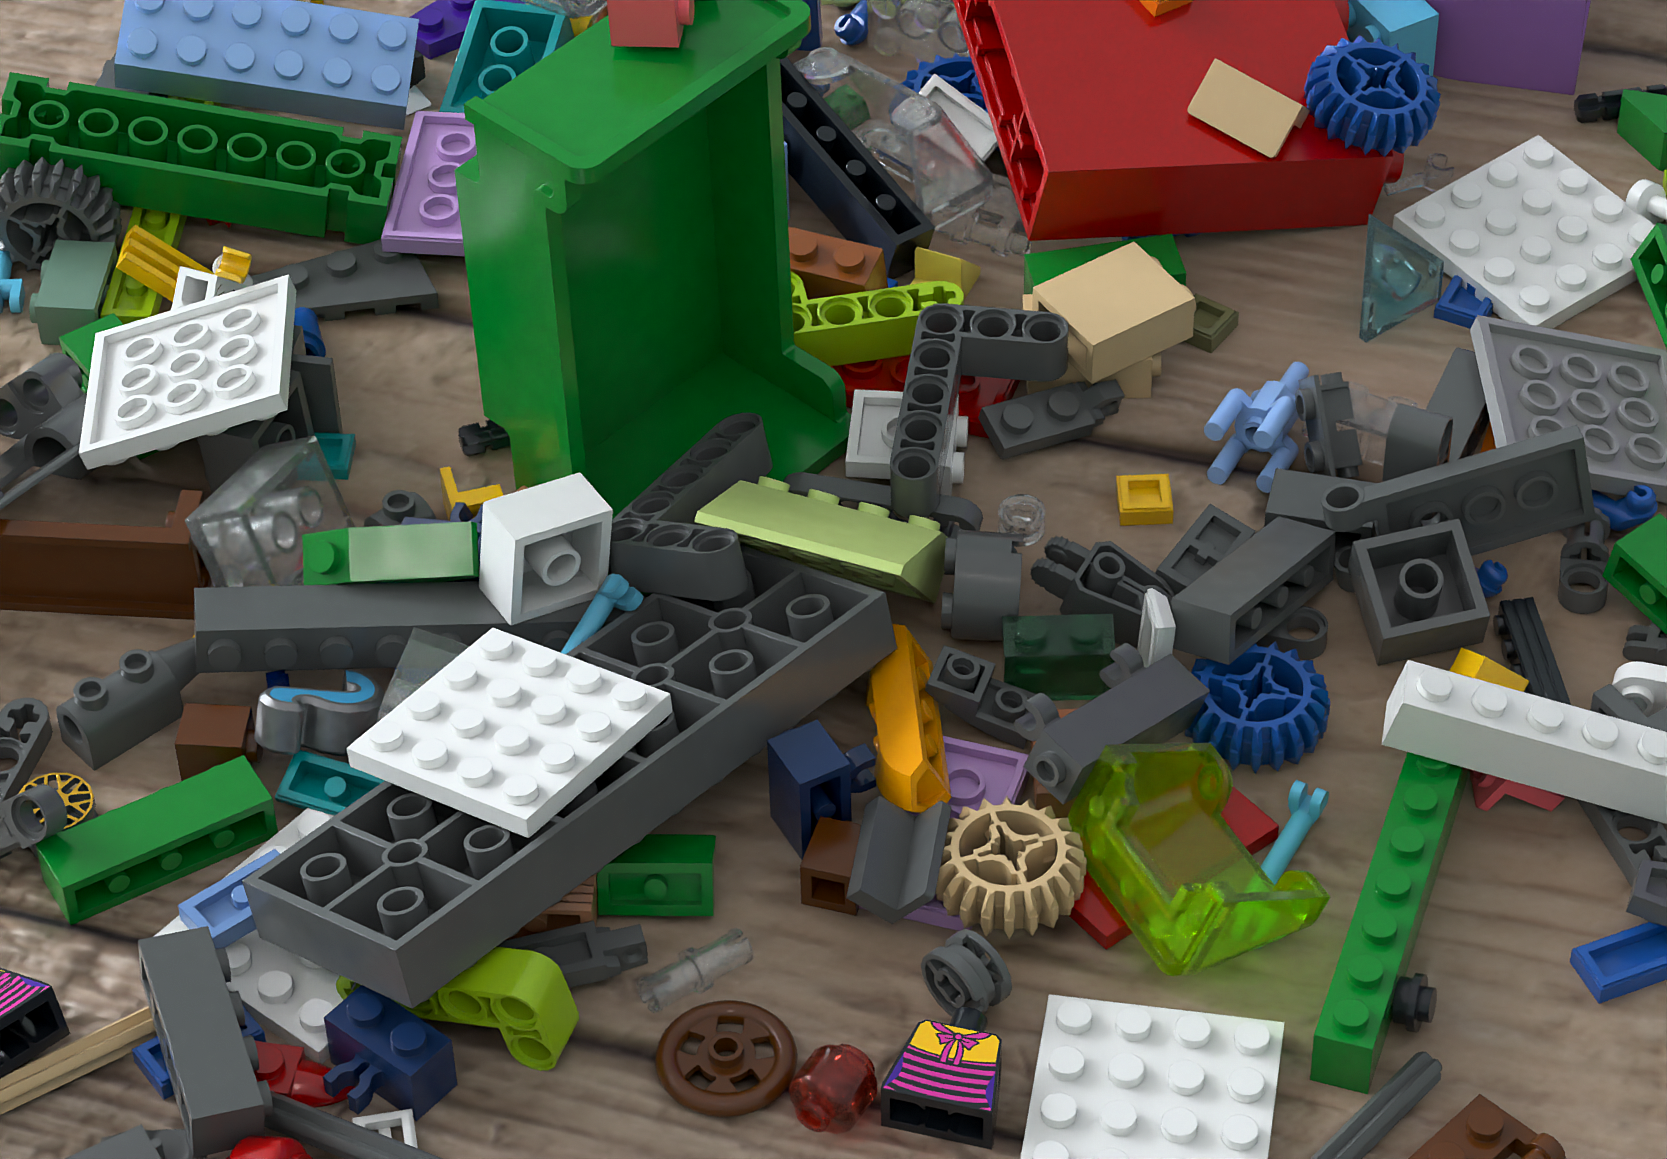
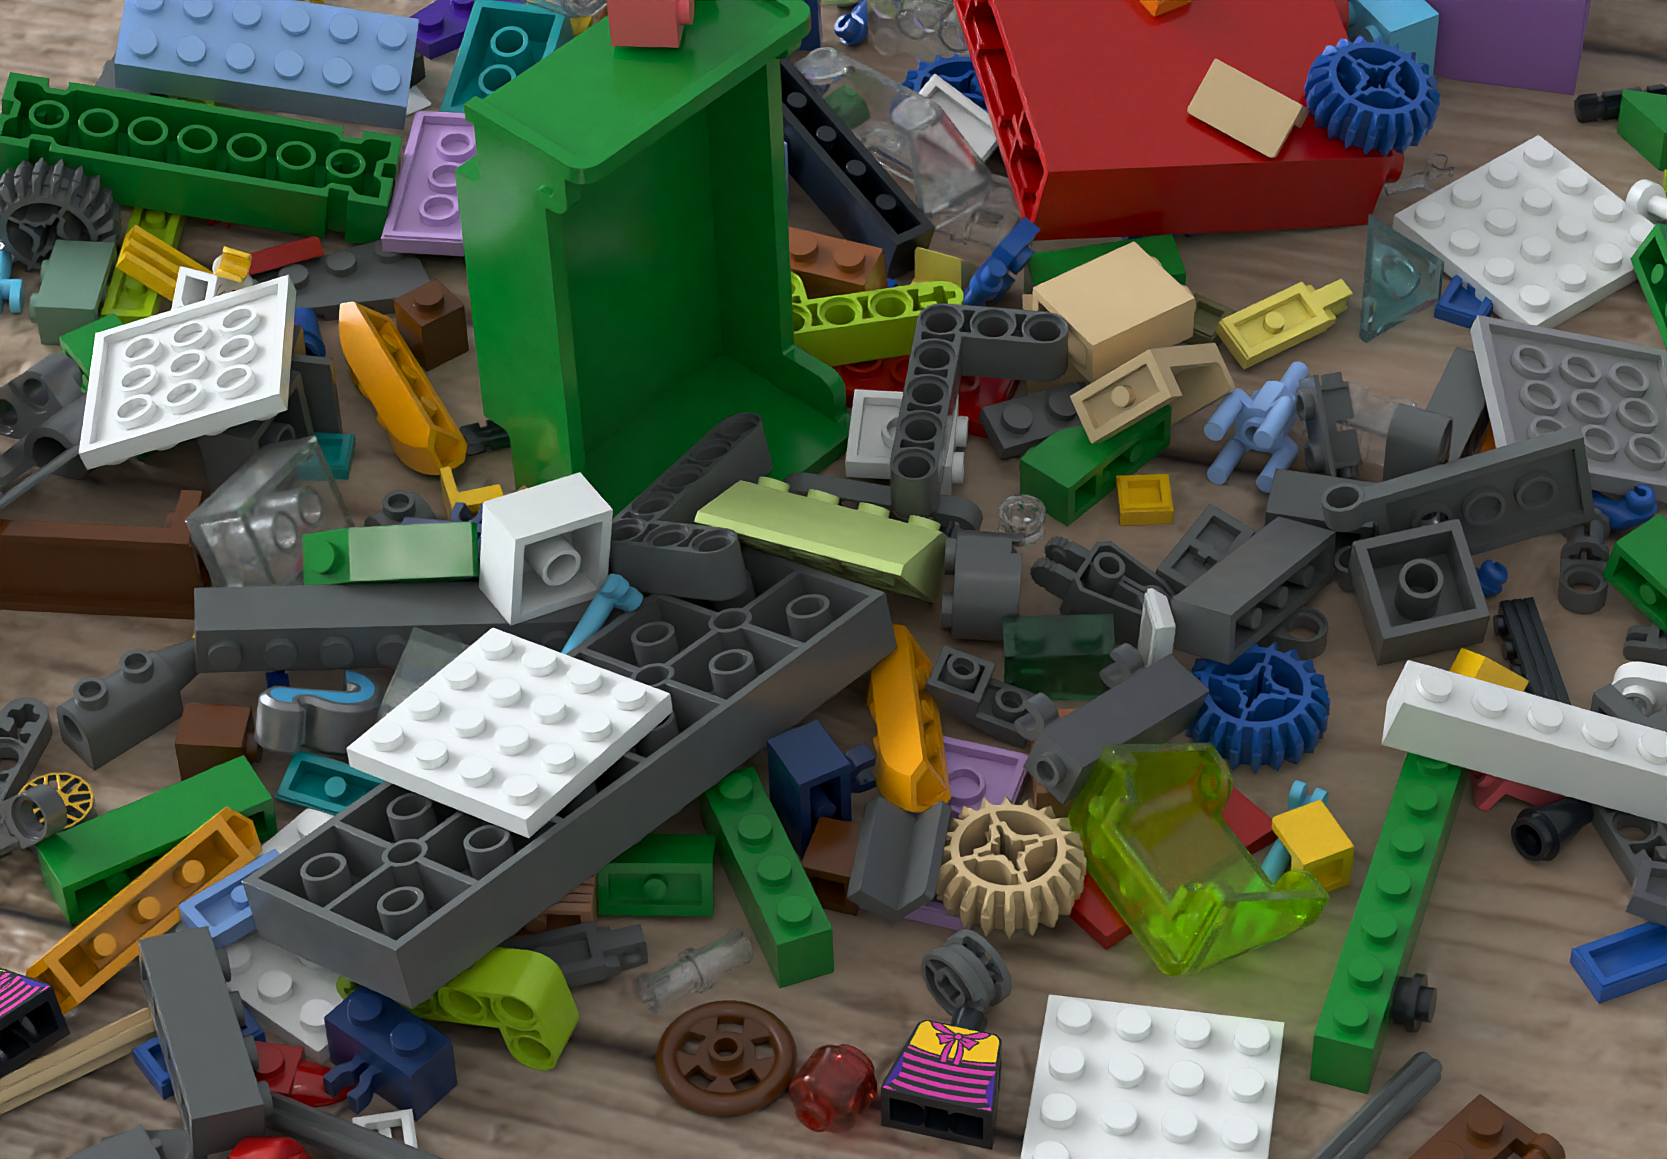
(145, 907): none -> light orange brick
(285, 254): none -> red tile
(396, 385): none -> light orange brick
(432, 324): none -> reddish brown brick
(768, 878): none -> green brick
(1011, 255): none -> blue plate
(1076, 475): none -> green slope
(1177, 376): none -> tan panel
(1282, 321): none -> light yellow hinge
(1316, 844): none -> yellow panel
(1549, 827): none -> black cone

